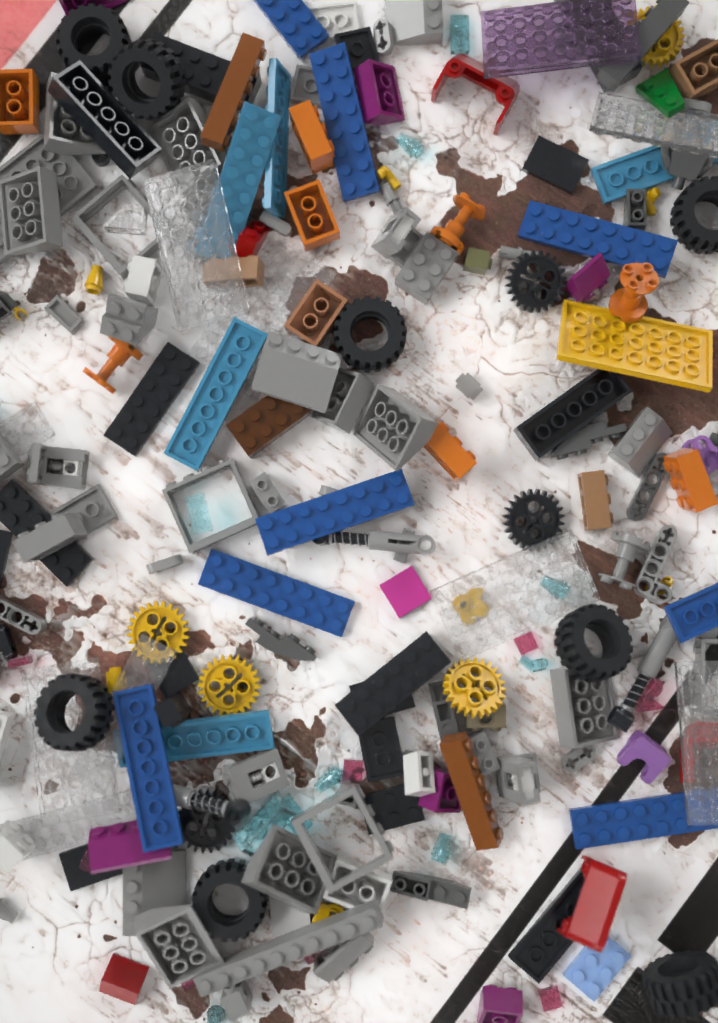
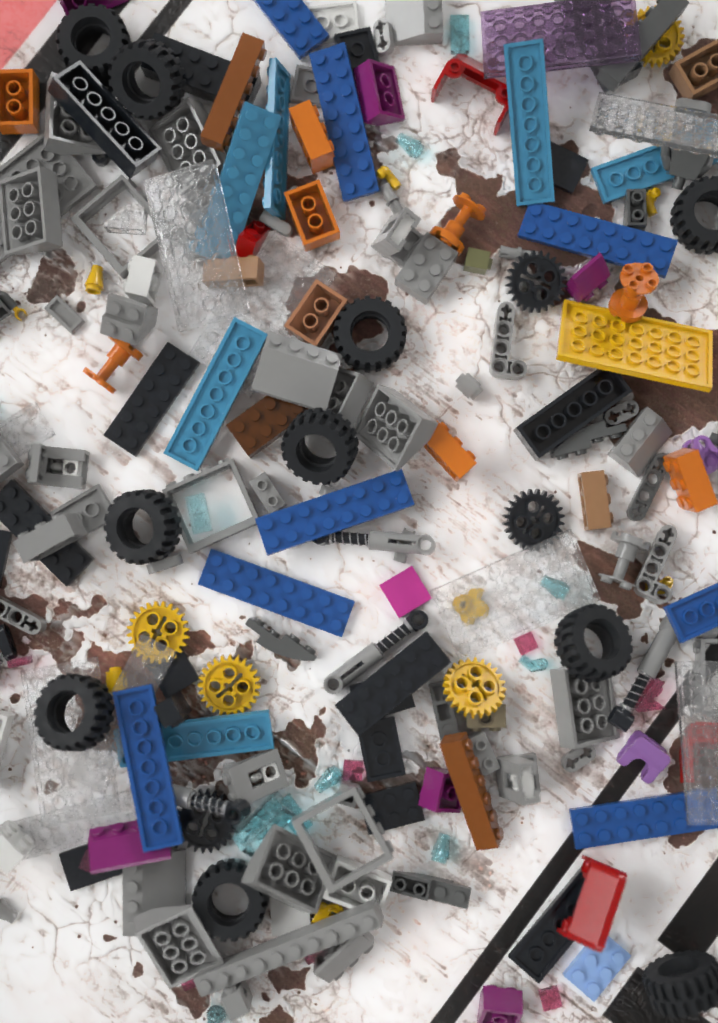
(120, 526): none -> black tyre
(123, 978): red slope -> none
(307, 464): none -> black tyre
(373, 653): none -> piece
(418, 773): white brick -> none
(505, 341): none -> light grey beam
(529, 121): none -> dark azure plate
(619, 409): none -> light grey beam
(662, 93): green wing -> none

